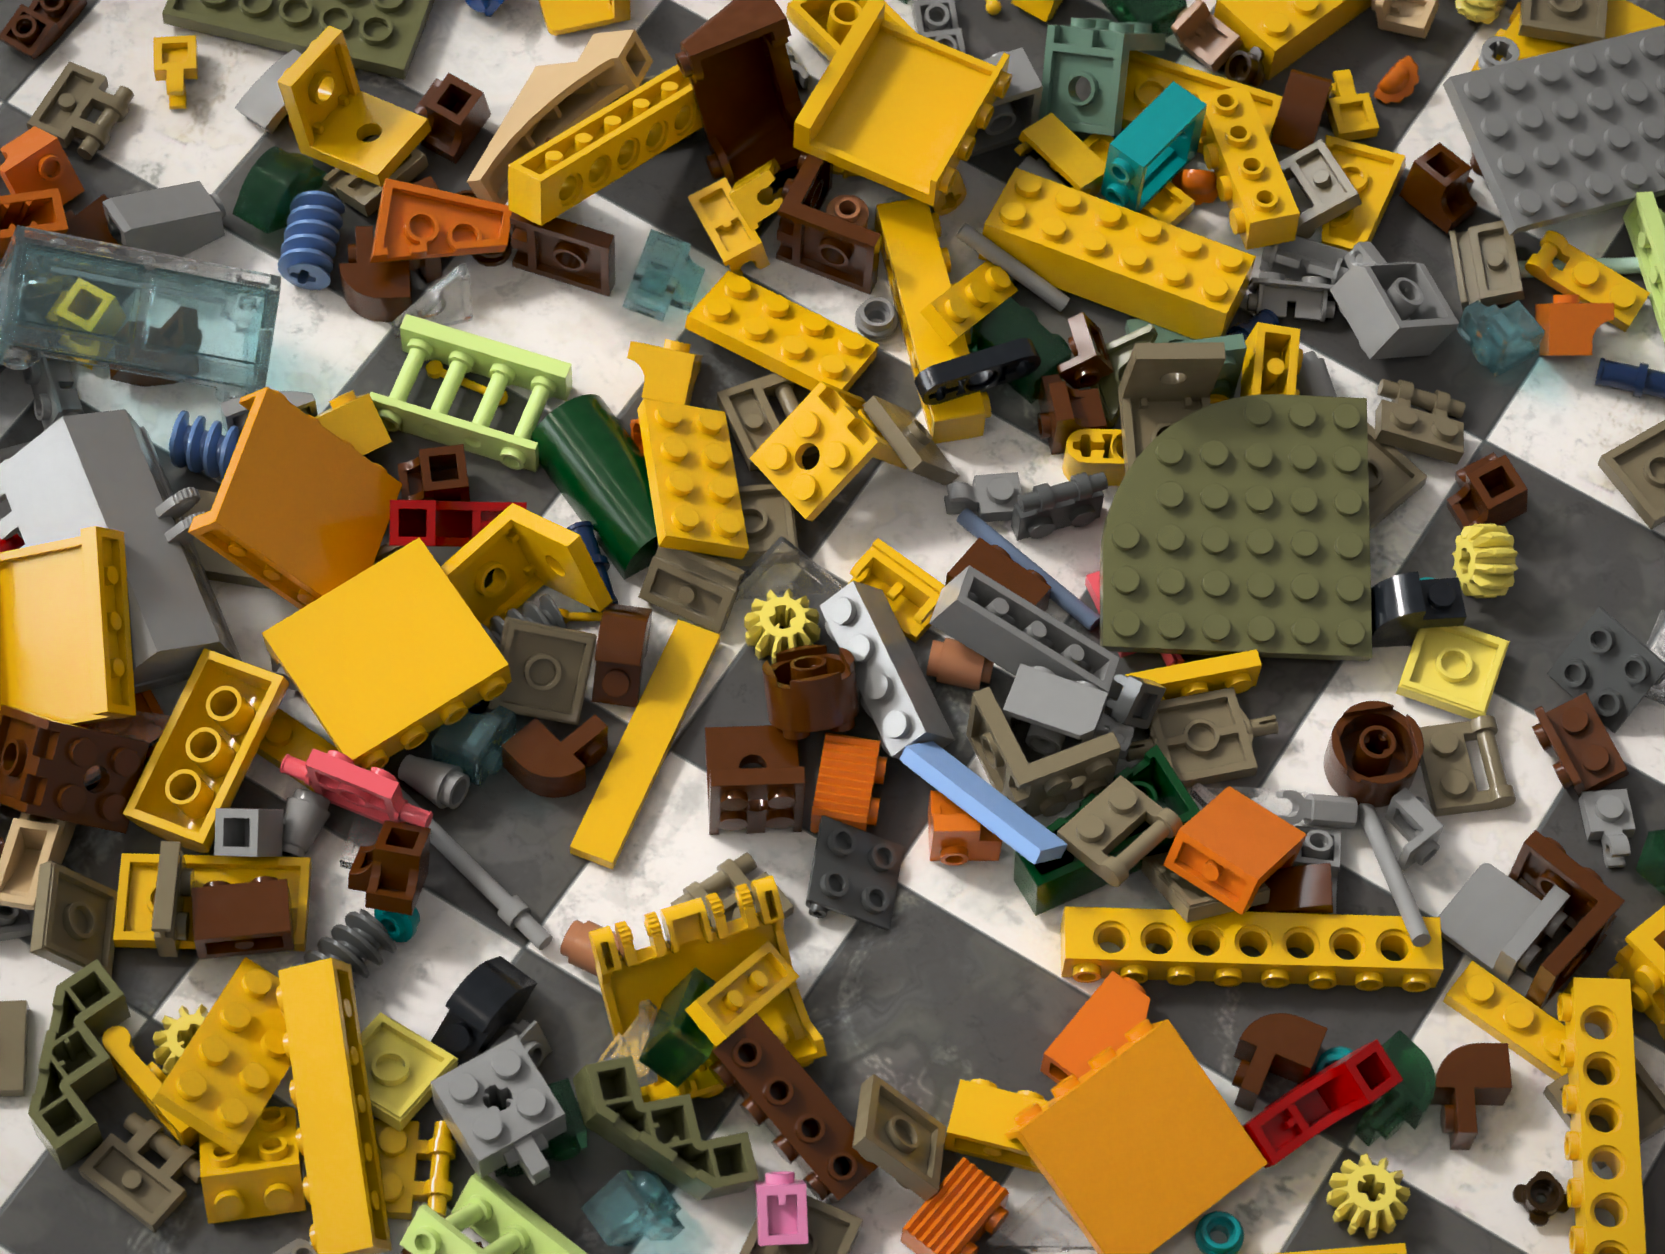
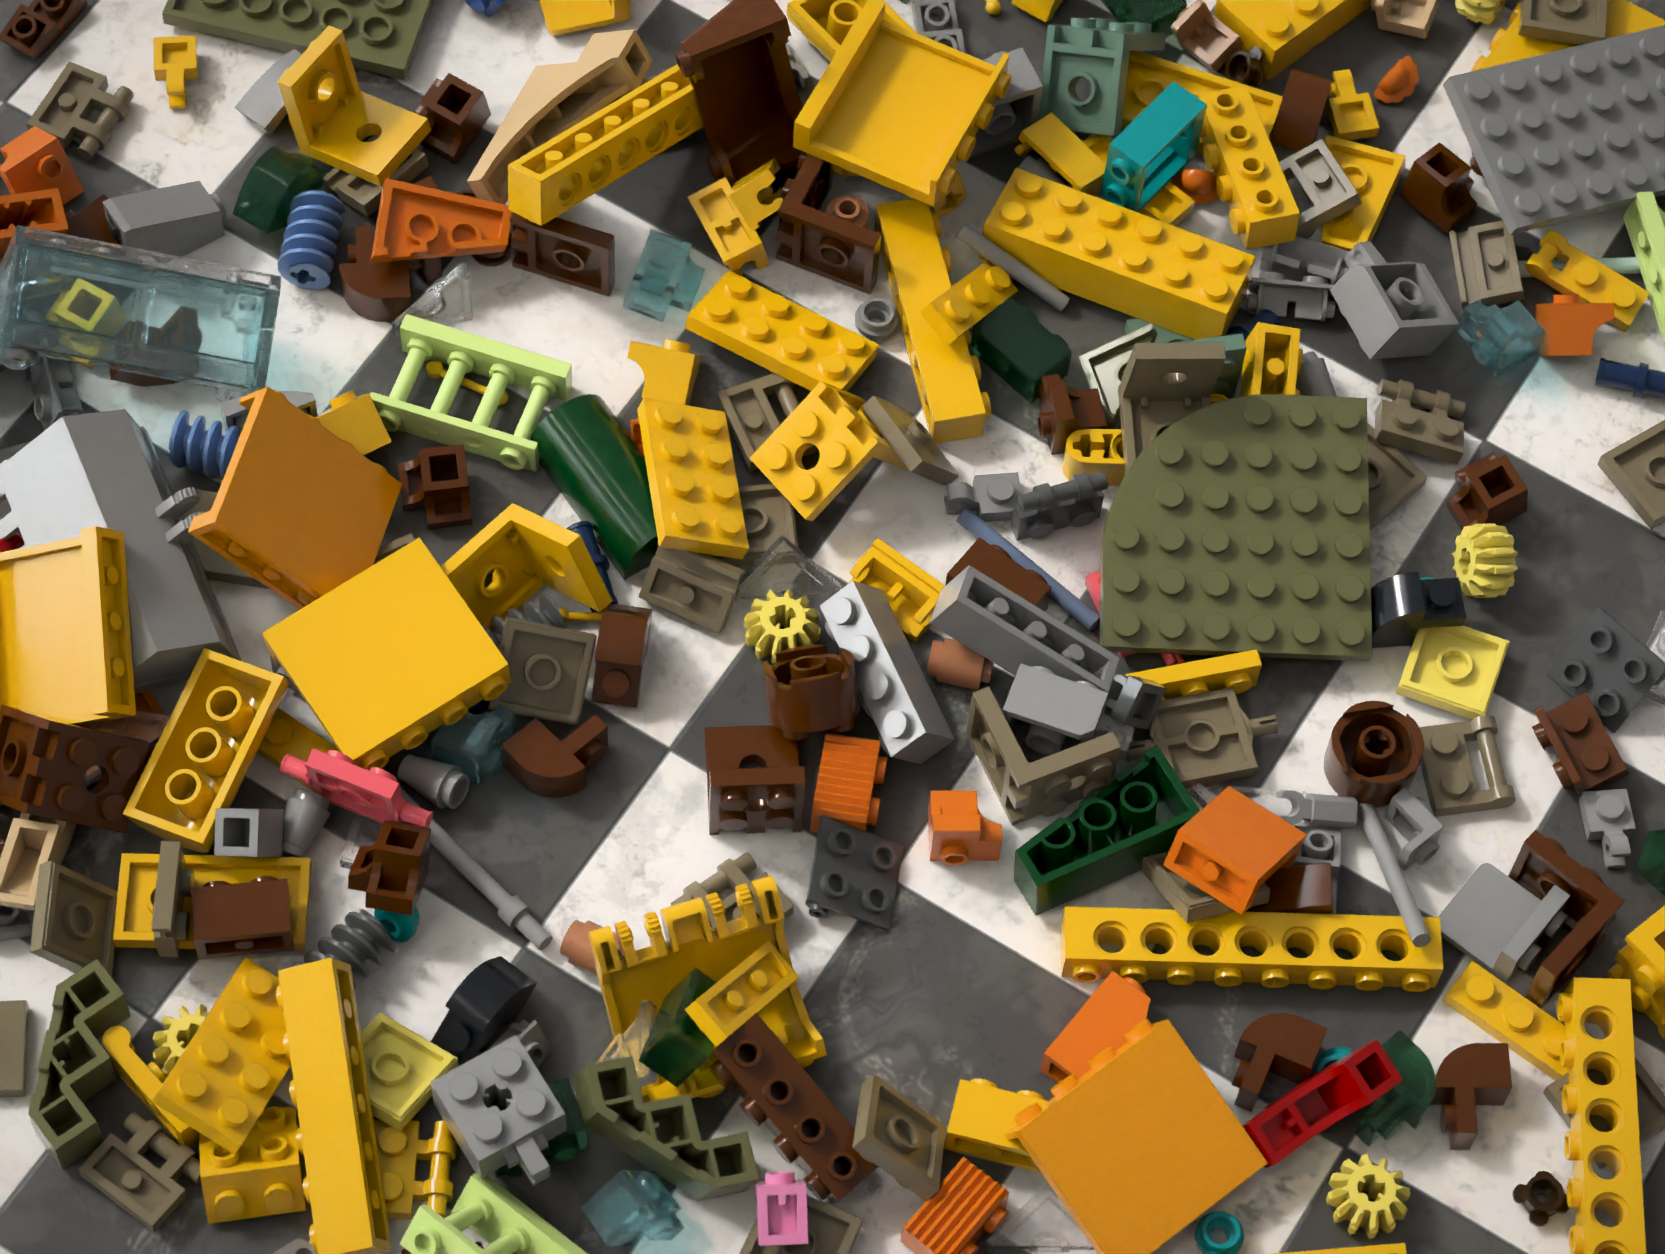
(441, 521): red arch -> none
(645, 744): yellow tile -> none
(977, 371): black beam -> none
(983, 802): light blue tile -> none
(1090, 354): reddish brown bracket -> none
(1110, 821): dark tan plate -> none
(1494, 46): light grey bush -> none

